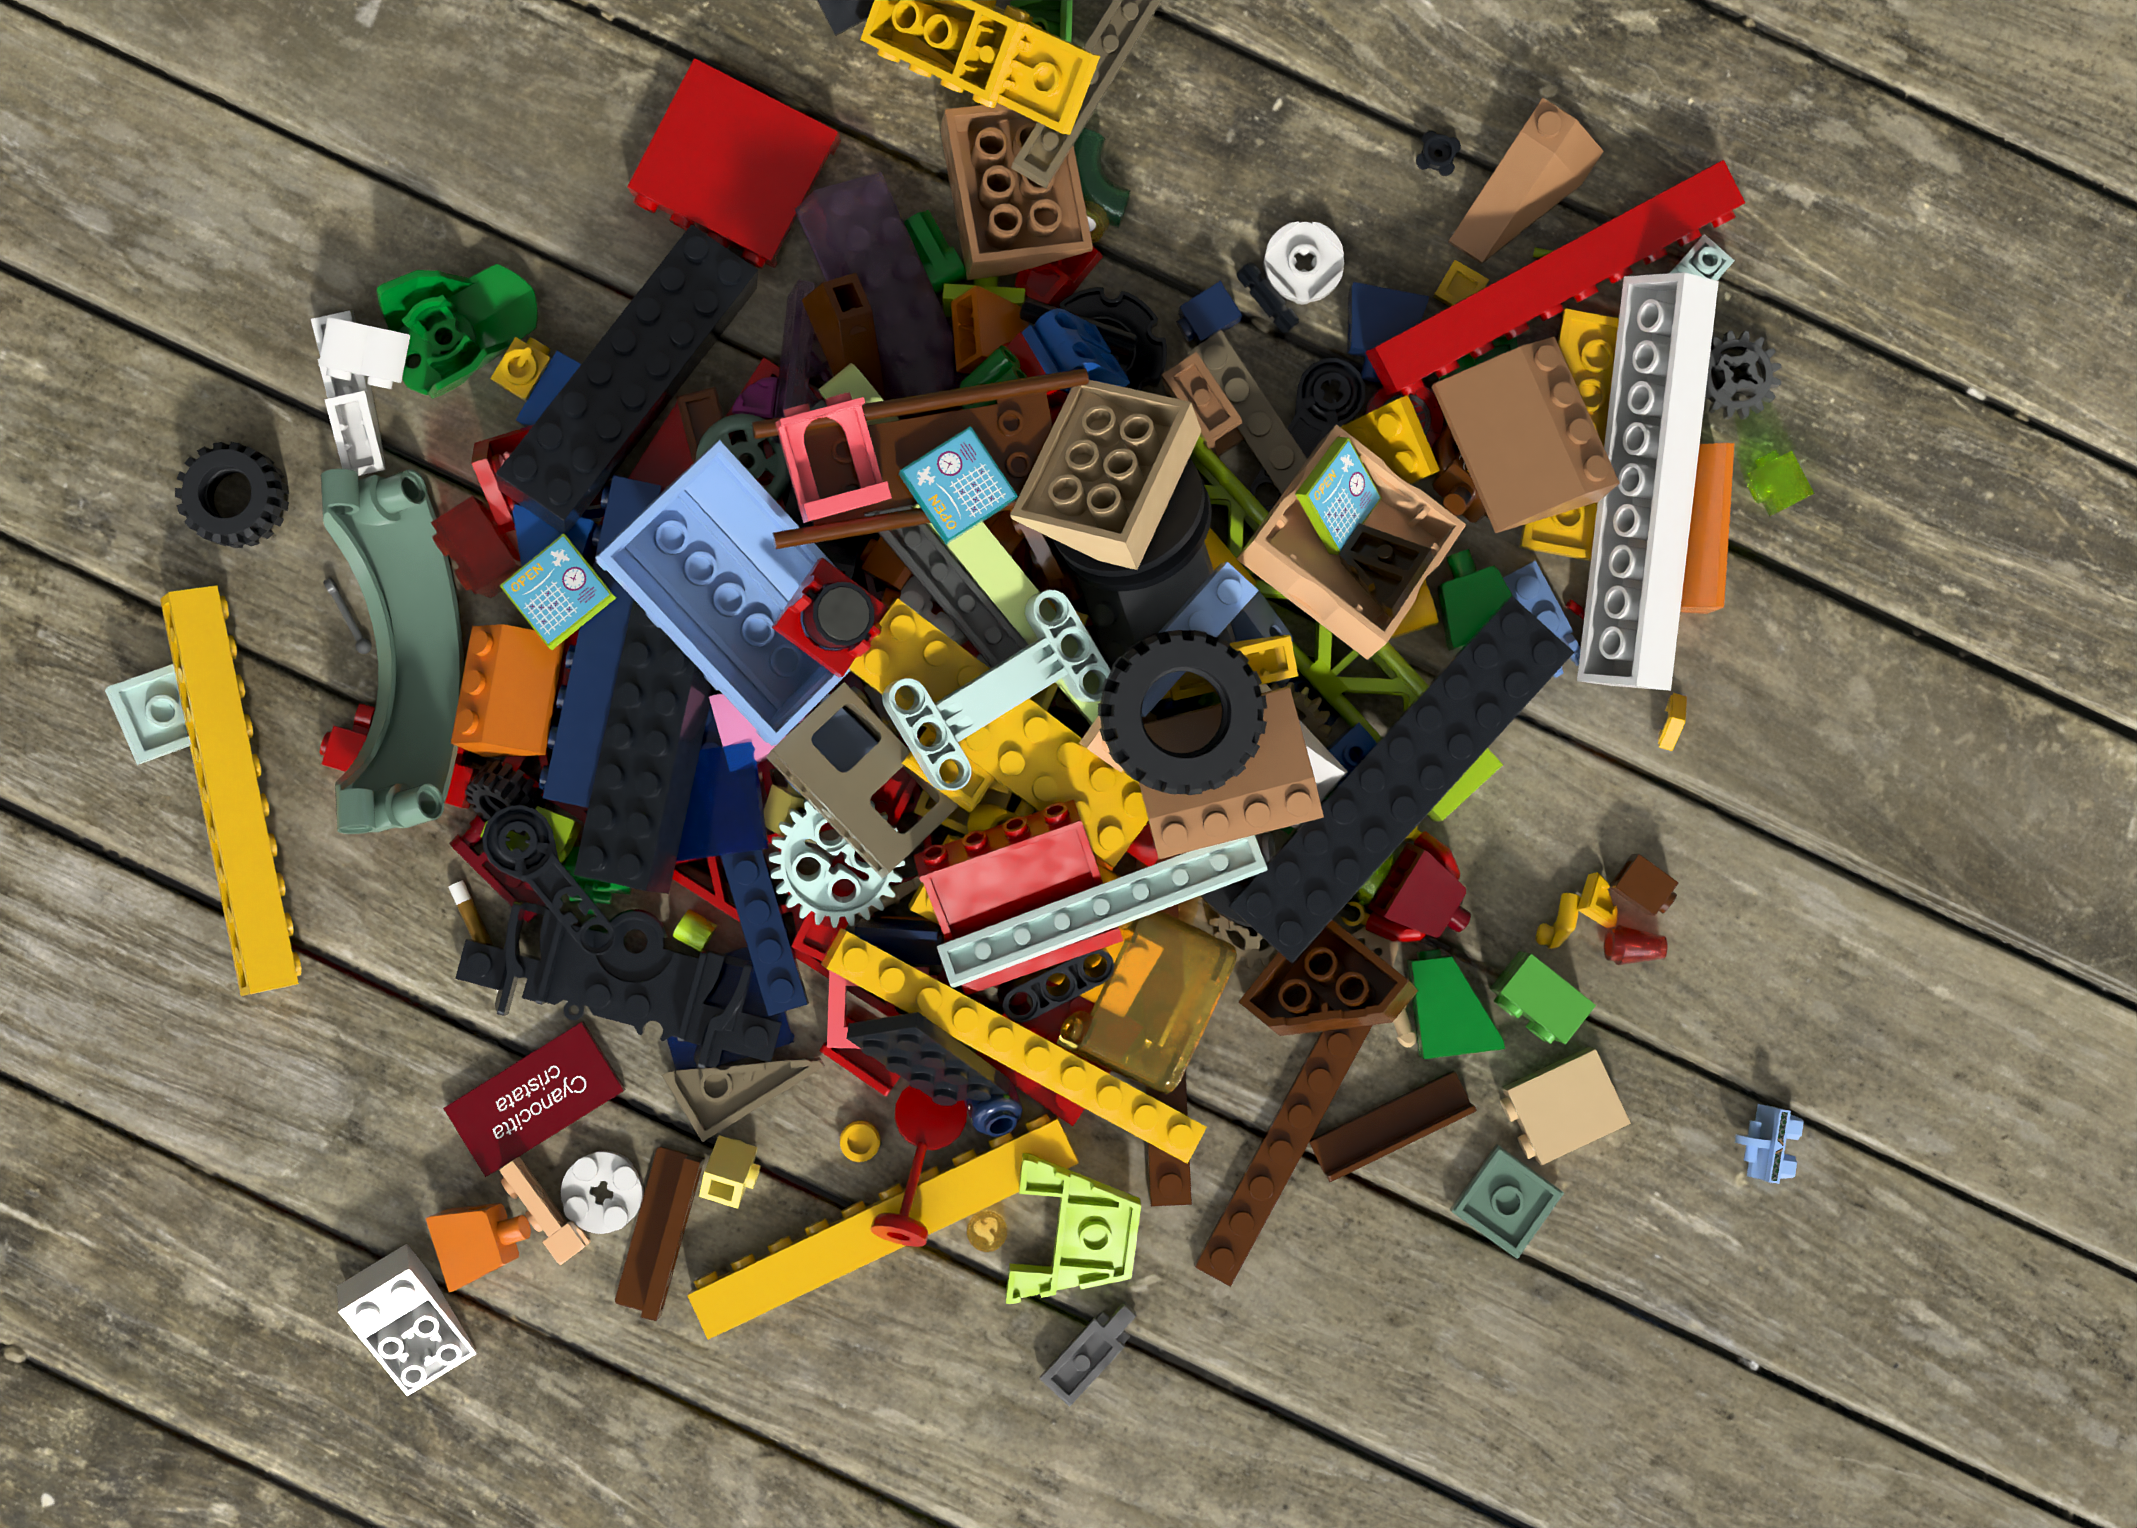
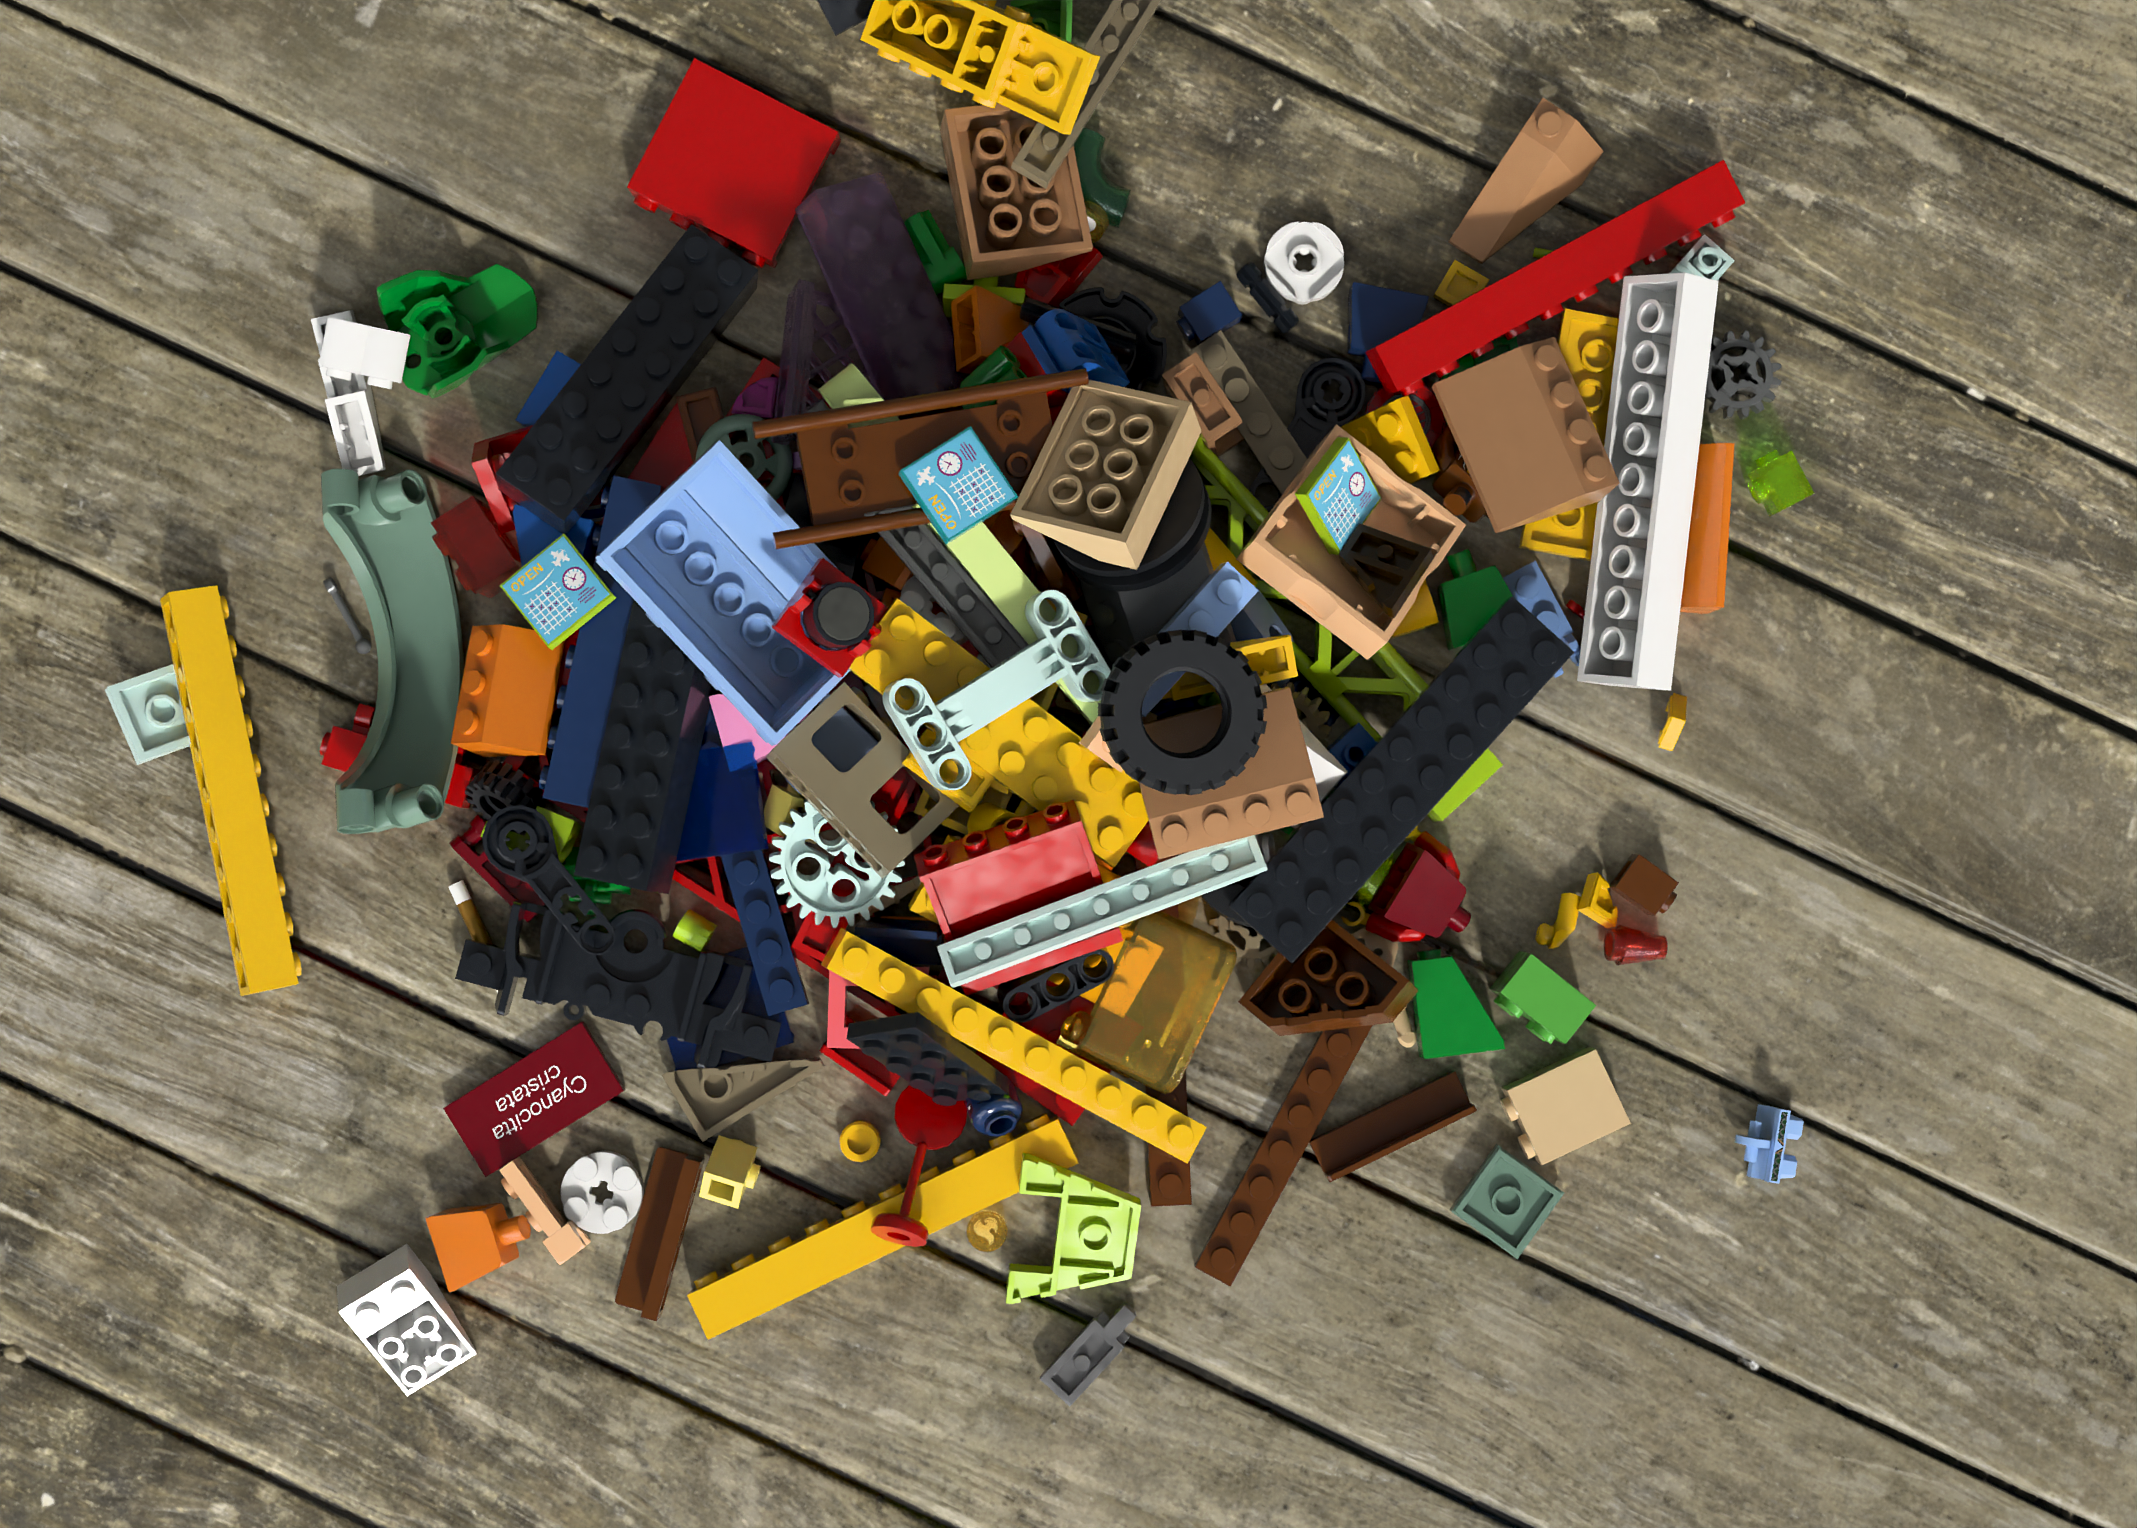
(200, 486): black tyre -> none
(522, 367): yellow brick -> none
(846, 327): reddish brown slope -> none
(852, 420): coral panel -> none
(1446, 145): black plate -> none

